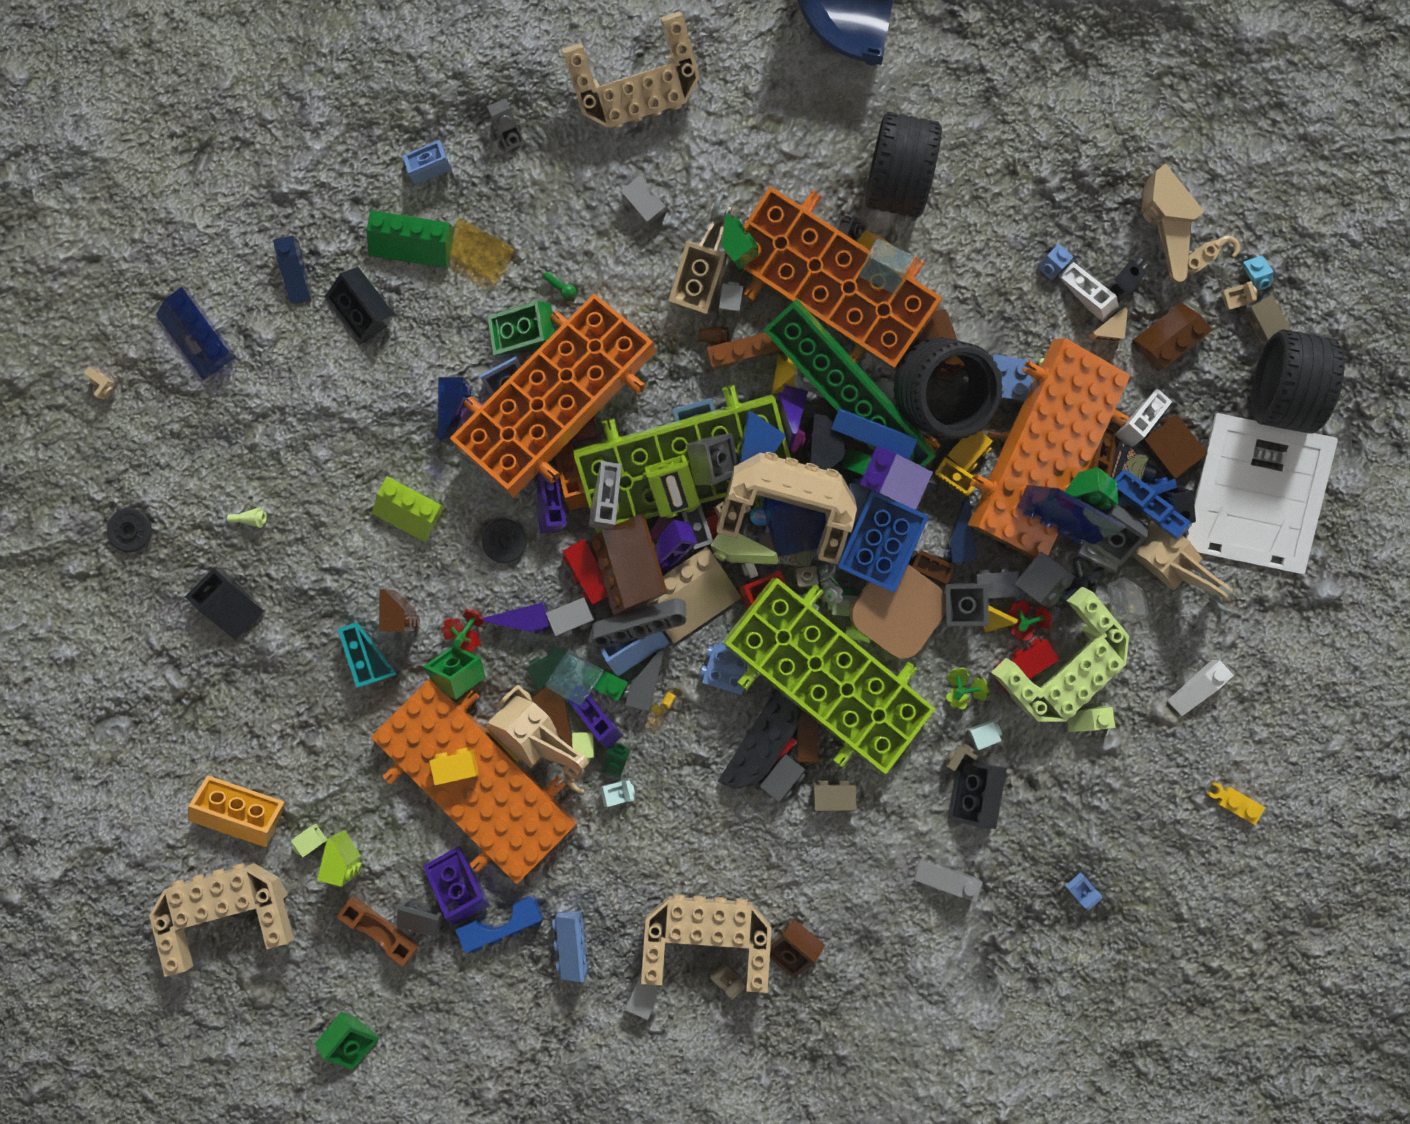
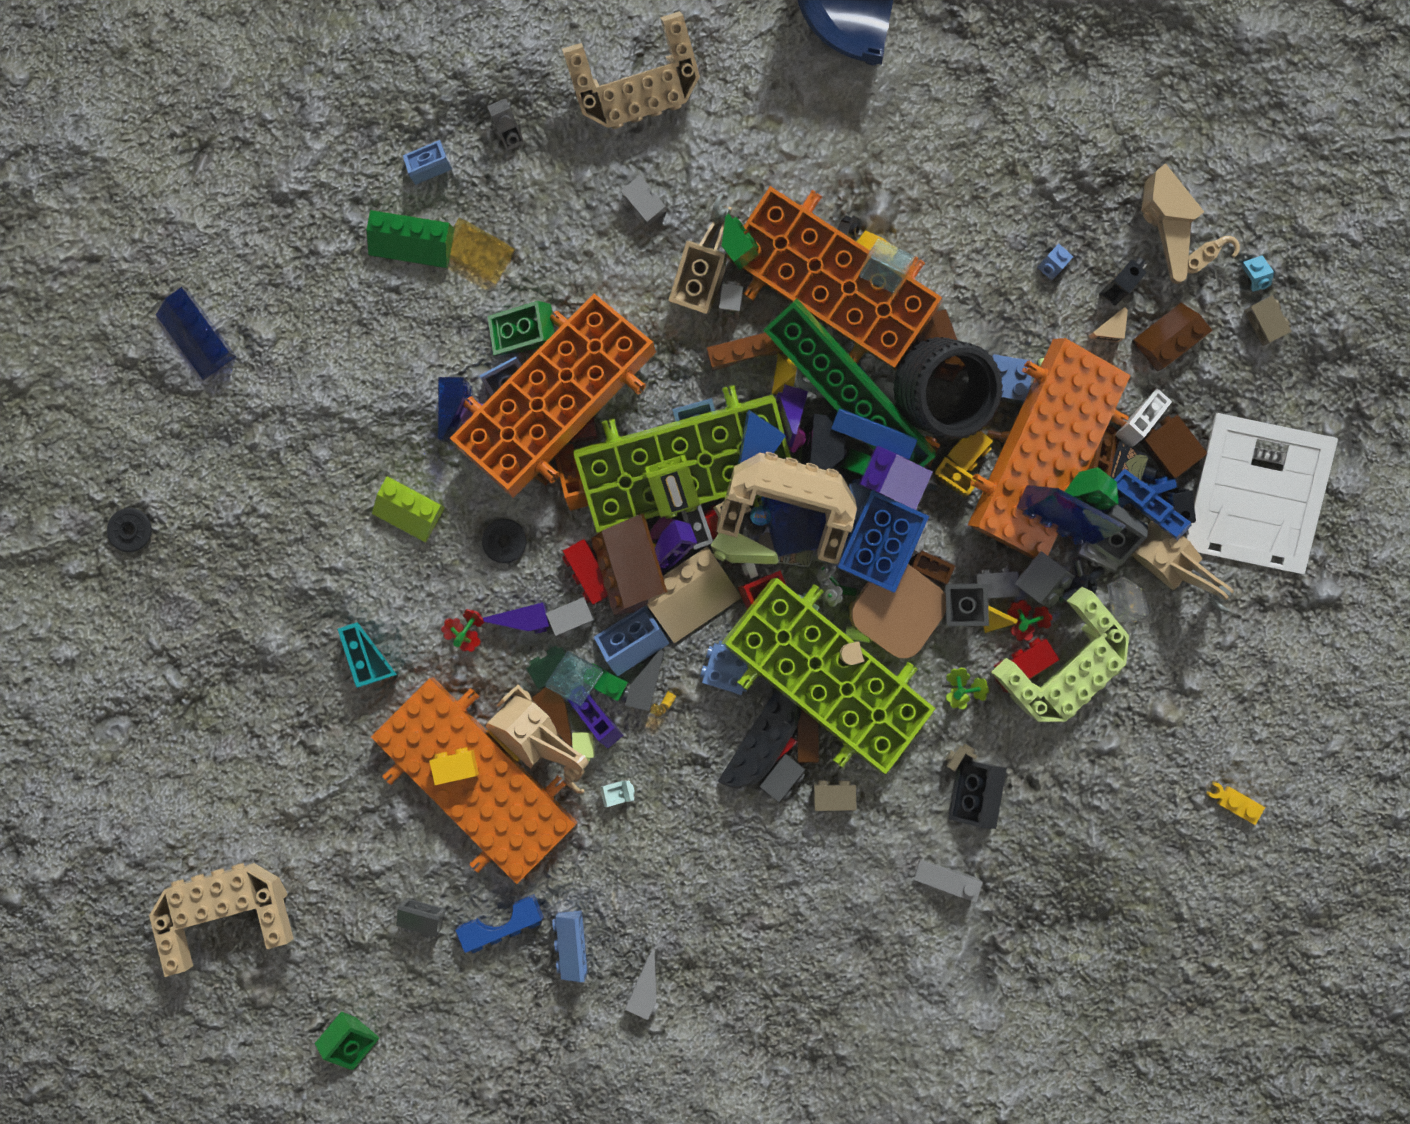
(104, 384): tan bracket -> none
(224, 602): black slope -> none
(235, 811): light orange slope -> none
(254, 517): yellowish green cone -> none
(292, 268): dark blue slope -> none
(308, 840): yellowish green brick -> none
(339, 860): lime slope -> none
(359, 304): black slope -> none
(365, 919): dark orange arch -> none
(396, 613): reddish brown slope -> none
(455, 671): green slope -> none
(456, 886): dark purple slope -> none
(550, 505): dark purple slope -> none
(568, 291): green bar -> none
(605, 496): light grey slope -> none
(615, 760): dark green bracket -> none
(639, 623): dark grey beam -> none
(710, 924): tan wedge -> none
(712, 459): flat silver slope -> none
(714, 335): reddish brown cone -> none
(728, 980): dark tan bracket -> none
(795, 948): reddish brown slope -> none
(806, 577): dark tan bracket -> none
(842, 607): white bracket -> none
(851, 653): none -> tan tile
(903, 164): black tyre -> none
(962, 540): dark blue slope -> none
(985, 734): light aqua brick -> none
(1084, 891): medium blue bracket -> none
(1090, 292): white slope -> none
(1092, 719): yellowish green slope -> none
(1200, 686): white slope -> none
(1239, 296): tan bracket -> none
(1297, 381): black tyre -> none

